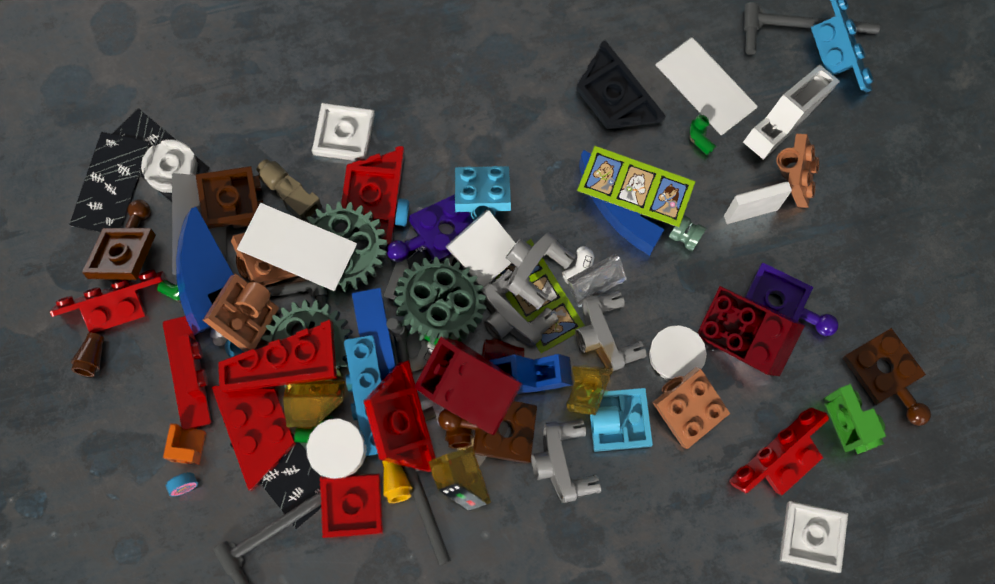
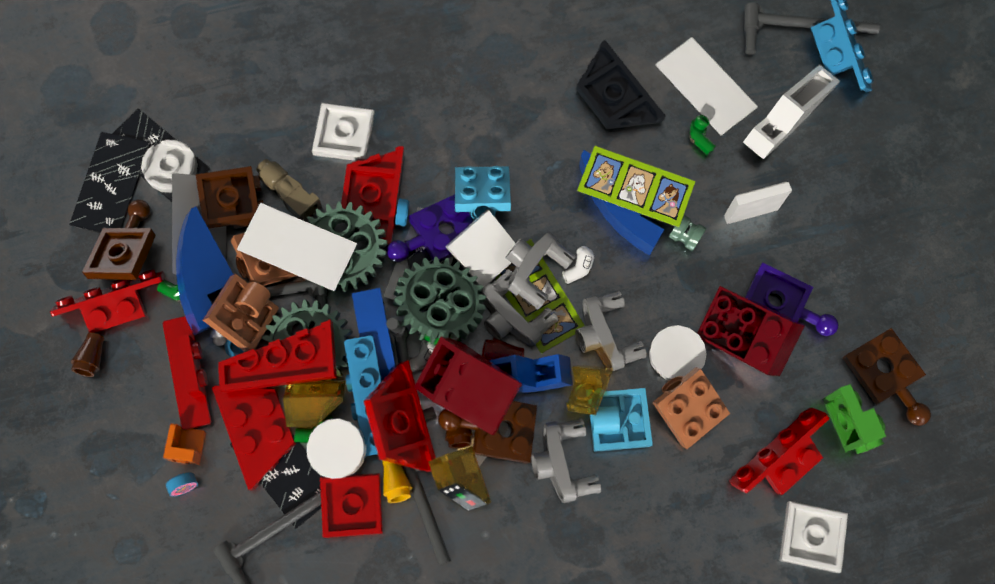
(597, 279): clear plate -> none
(801, 175): nougat plate -> none

